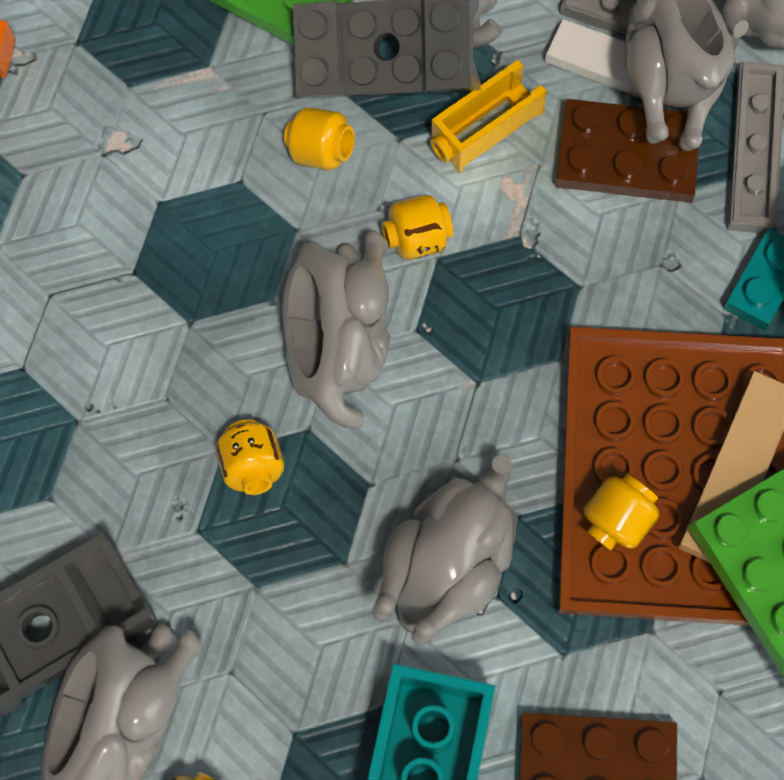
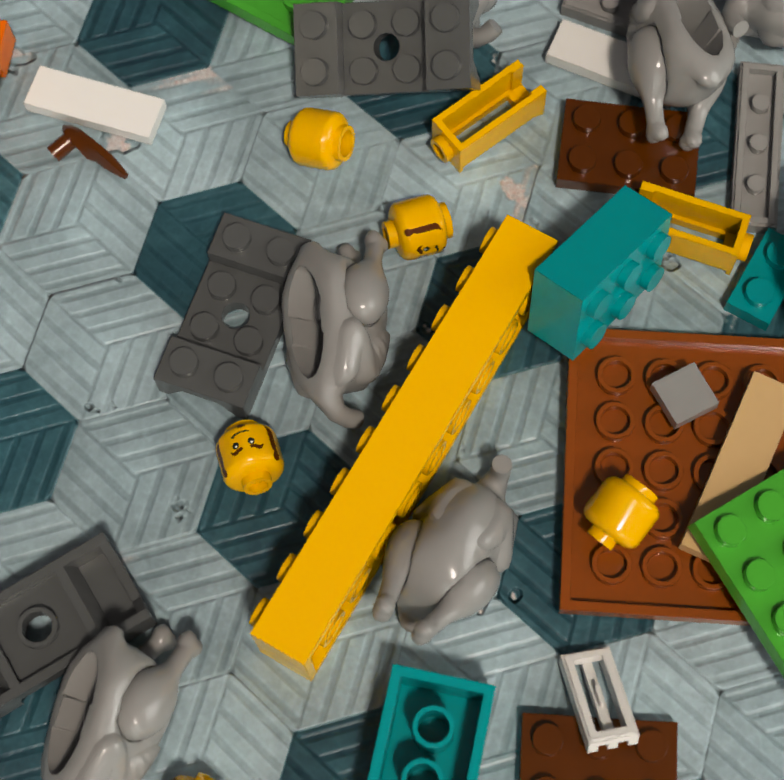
(90, 149): none -> reddish brown bar
(95, 105): none -> white tile
(246, 274): none -> dark grey piece
(402, 452): none -> yellow brick
(599, 273): none -> teal brick
(608, 735): none -> white tile
(684, 395): none -> light grey tile
(707, 219): none -> yellow window

